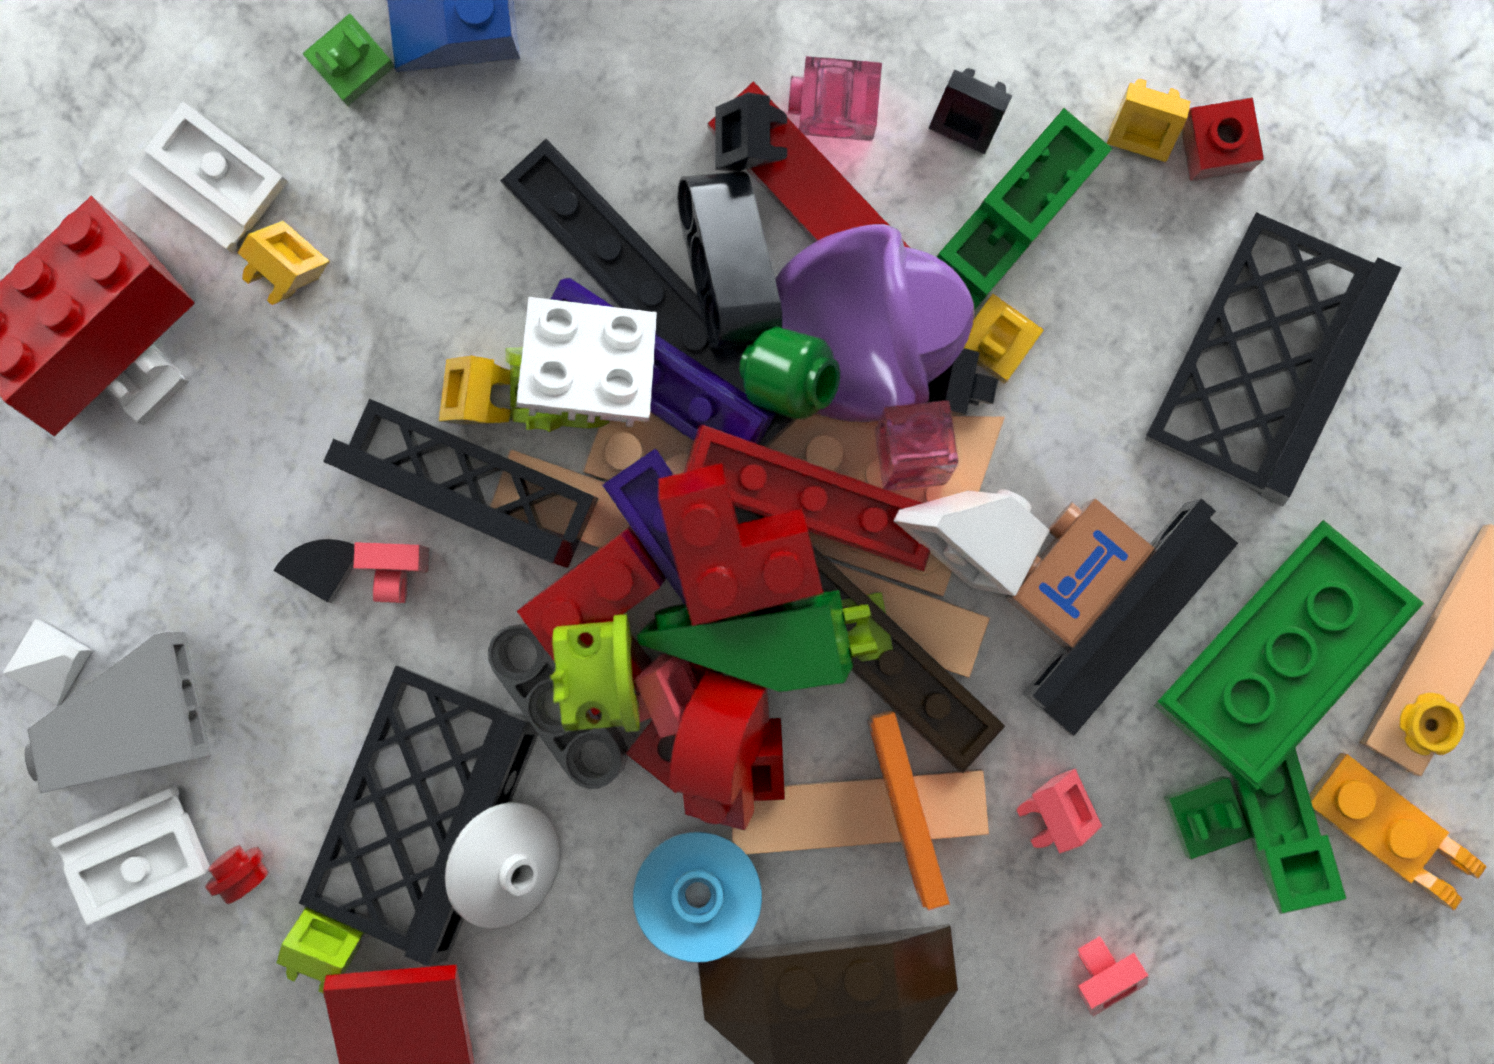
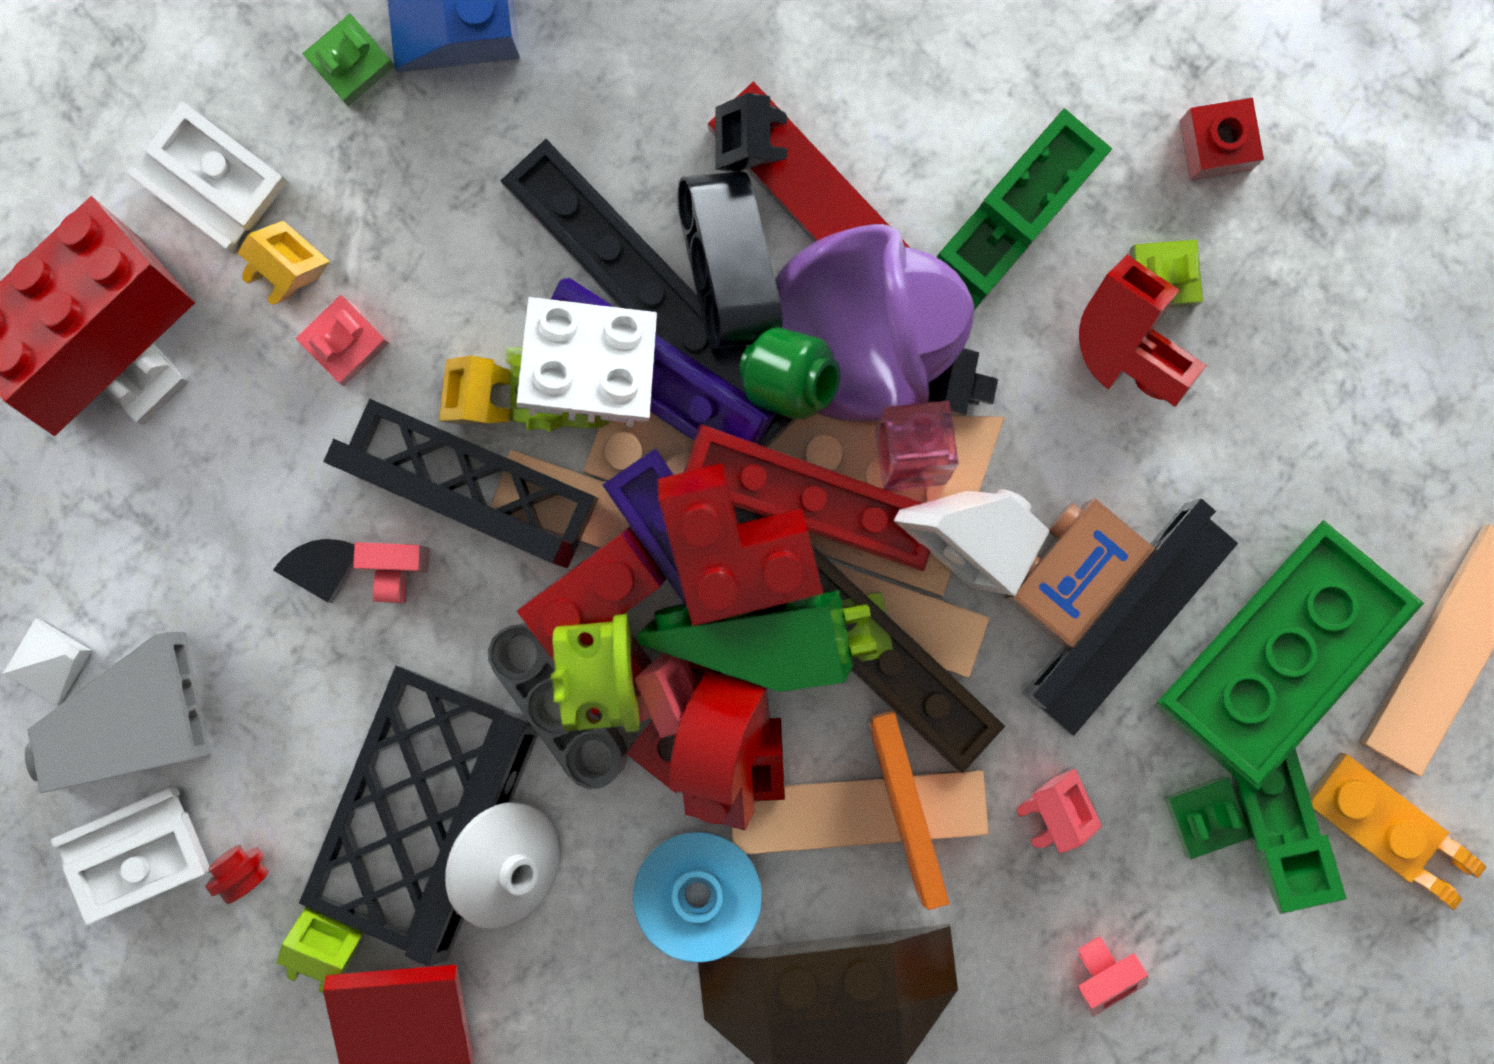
(342, 340): none -> coral tile
(837, 98): clear pink brick -> none
(970, 110): black tile -> none
(1001, 338): yellow tile -> none
(1121, 336): none -> red brick
(1148, 121): yellow tile -> none
(1175, 263): none -> lime tile
(1325, 376): black fence -> none
(1448, 721): yellow plate -> none

